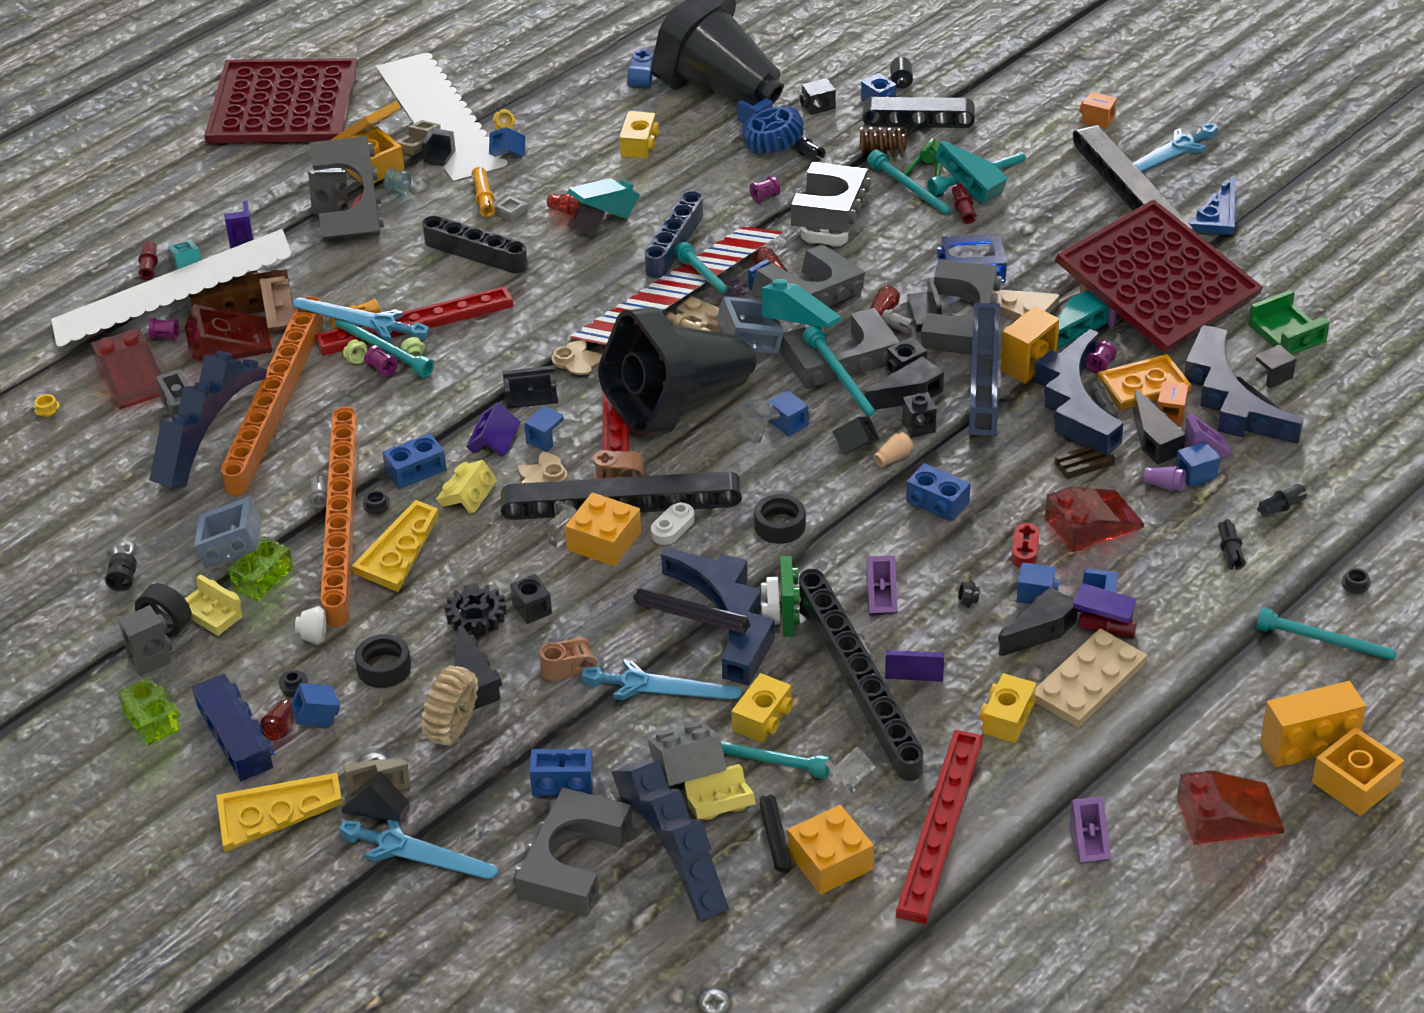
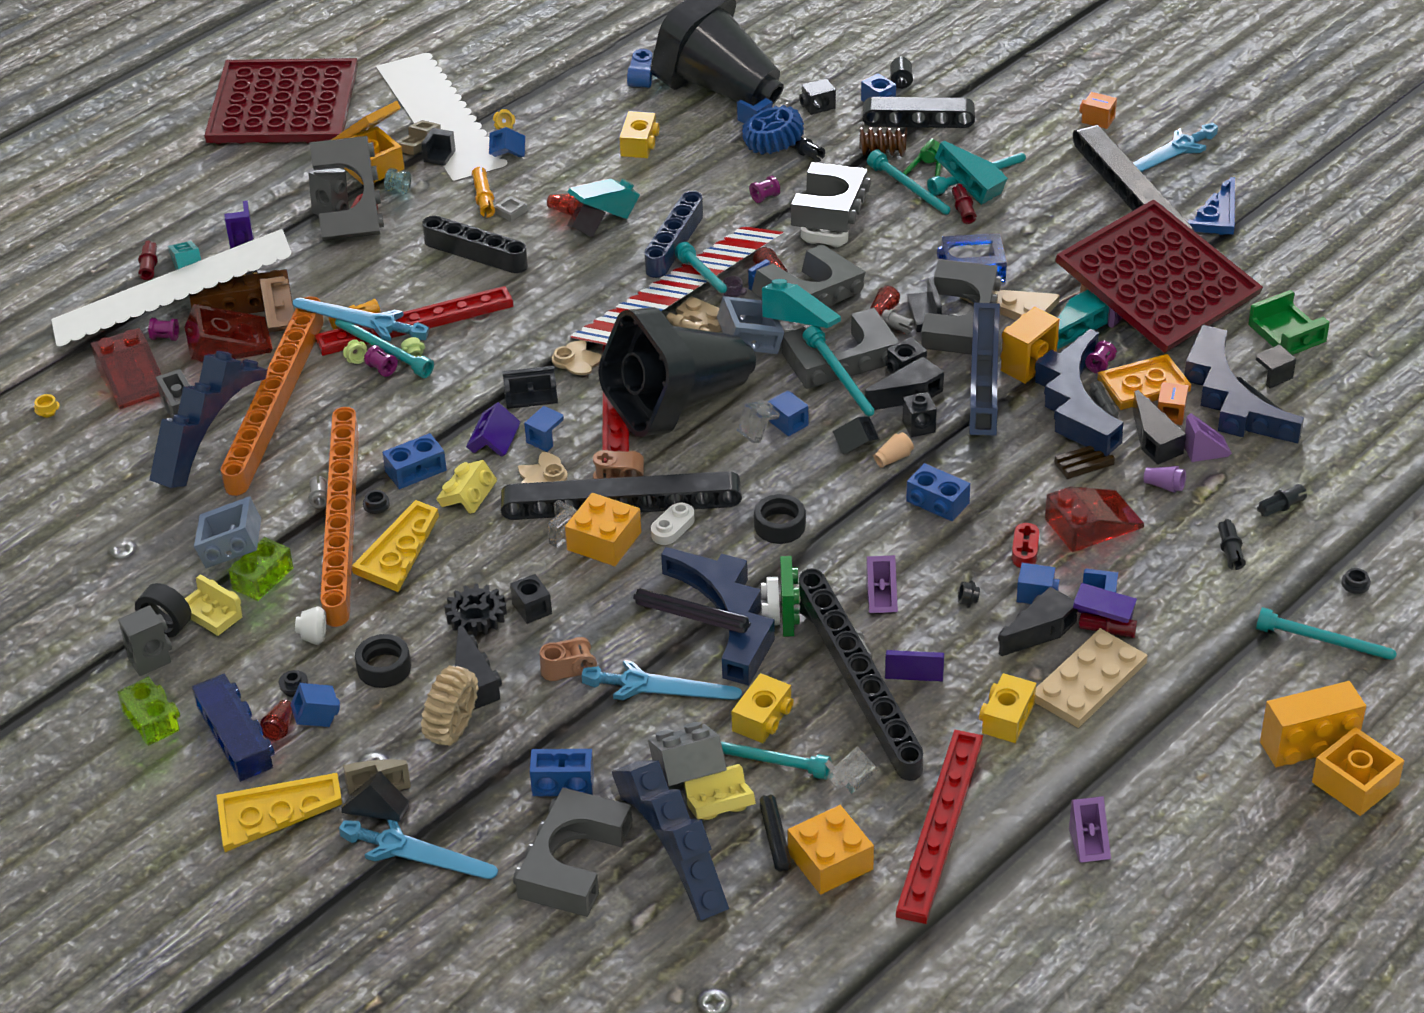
(121, 571): black wheel -> none
(1199, 463): blue brick -> none
(1226, 807): clear red slope -> none

